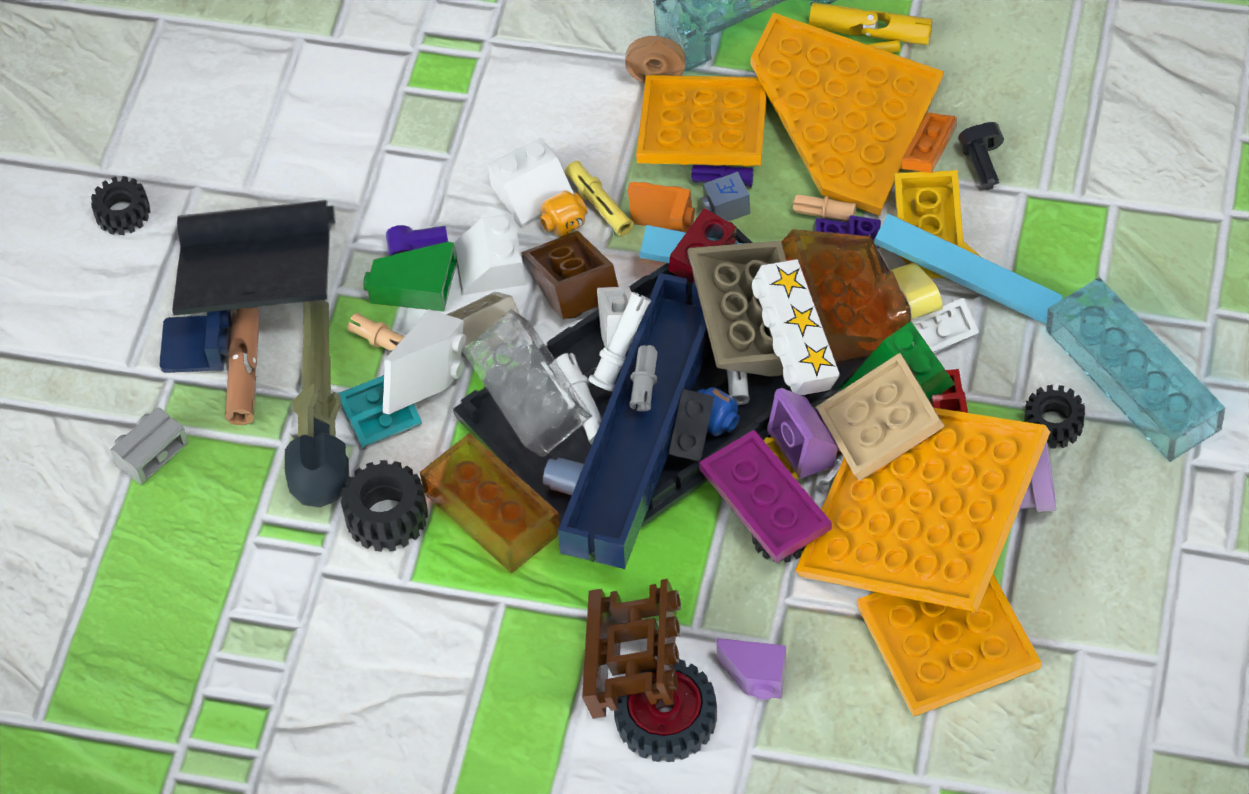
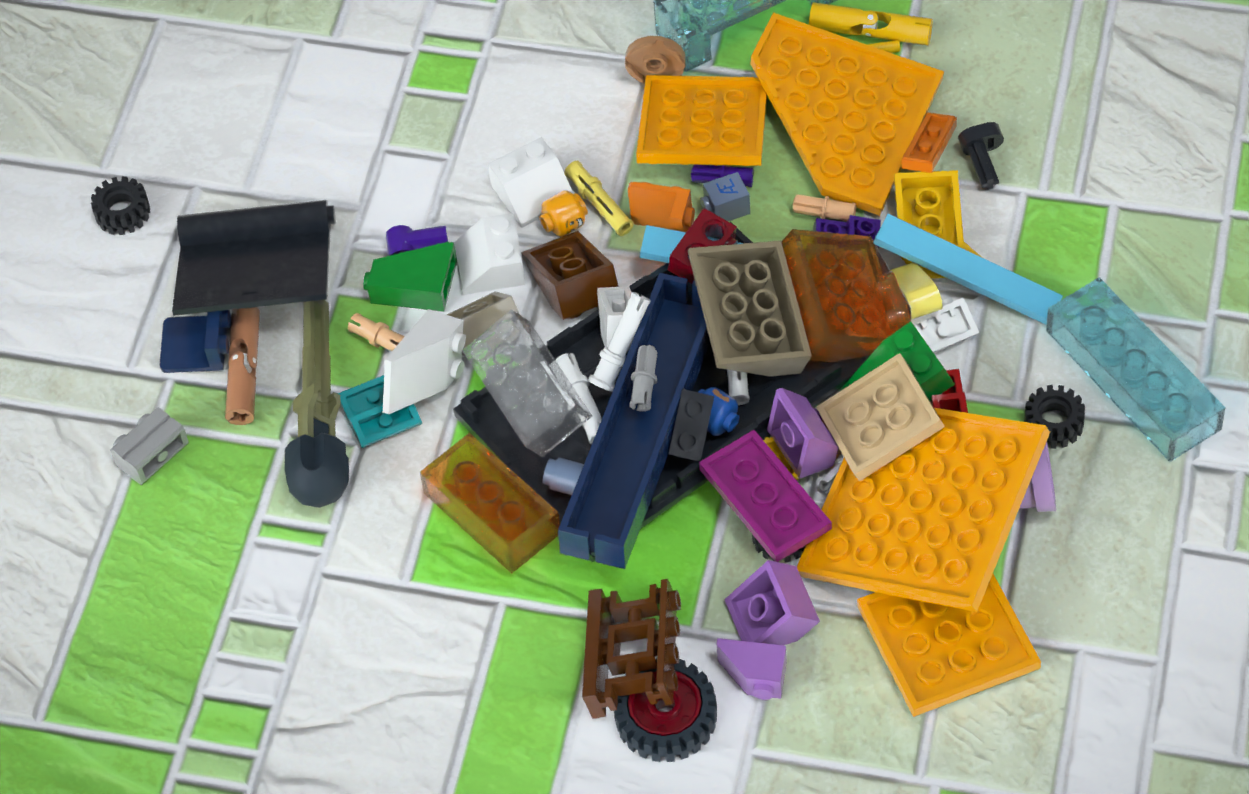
(379, 484): black tyre -> none
(772, 606): none -> medium lavender slope
(795, 328): white brick -> none

